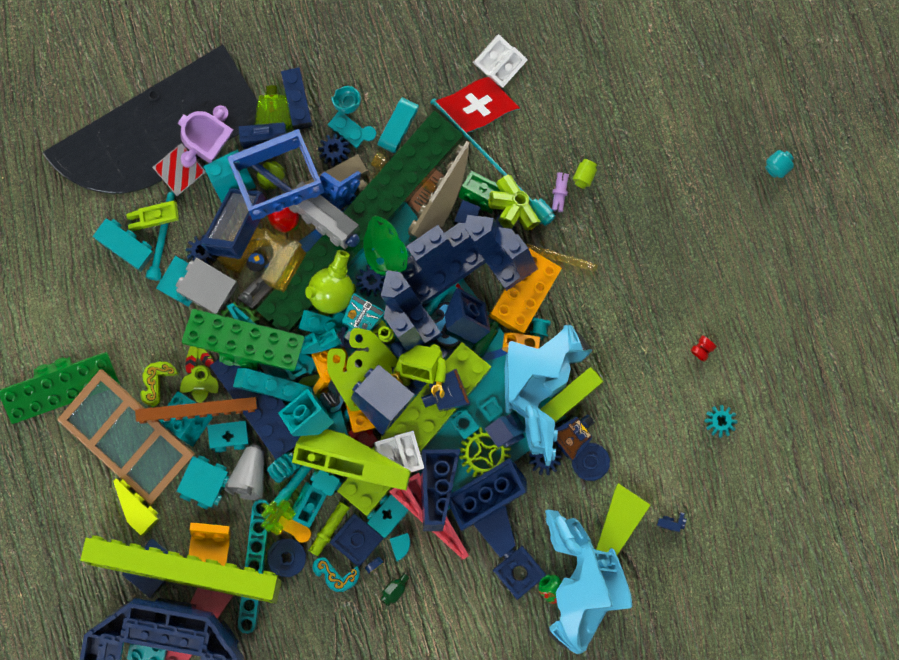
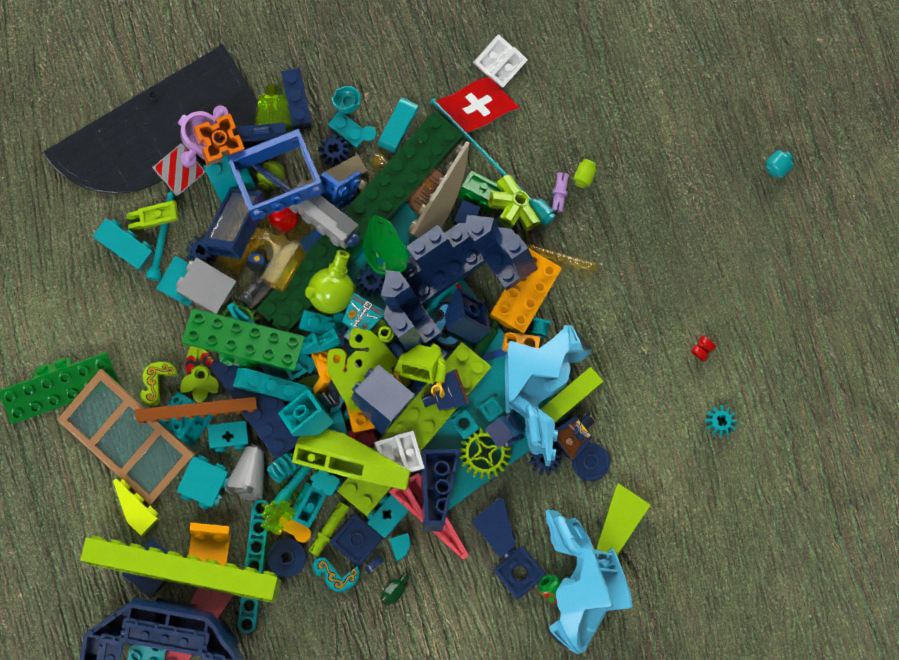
(224, 129): none -> orange brick
(487, 494): dark blue slope -> none
(669, 524): dark blue bracket -> none

